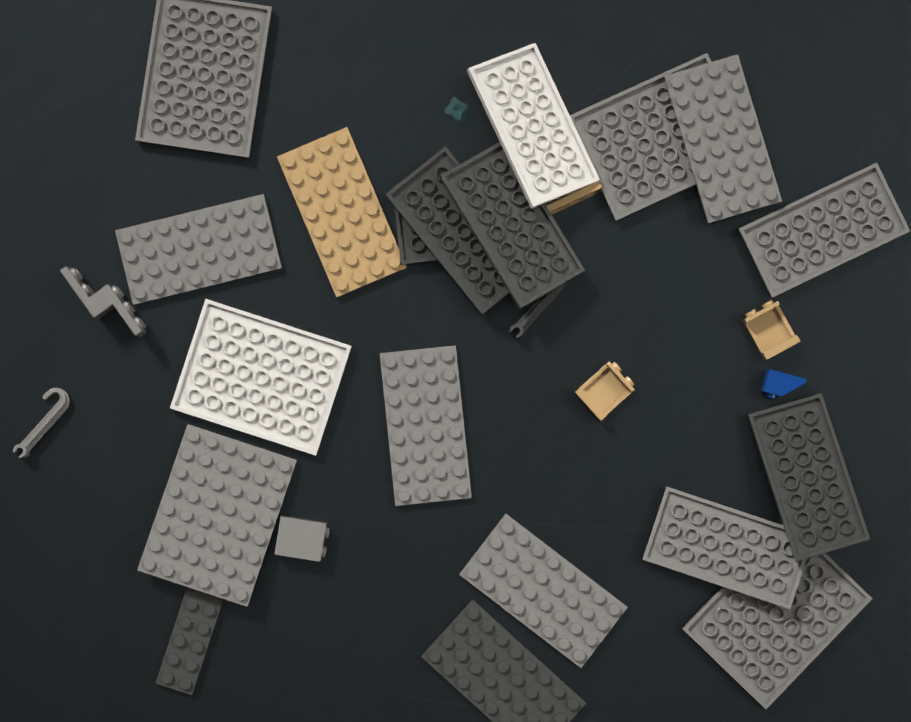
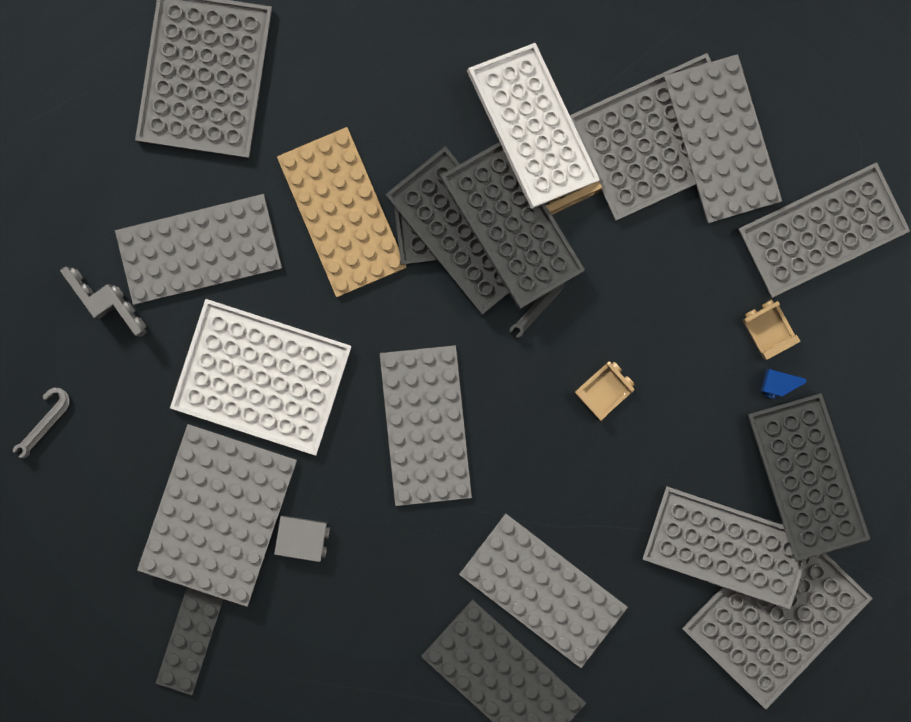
(456, 113): clear light blue plate -> none

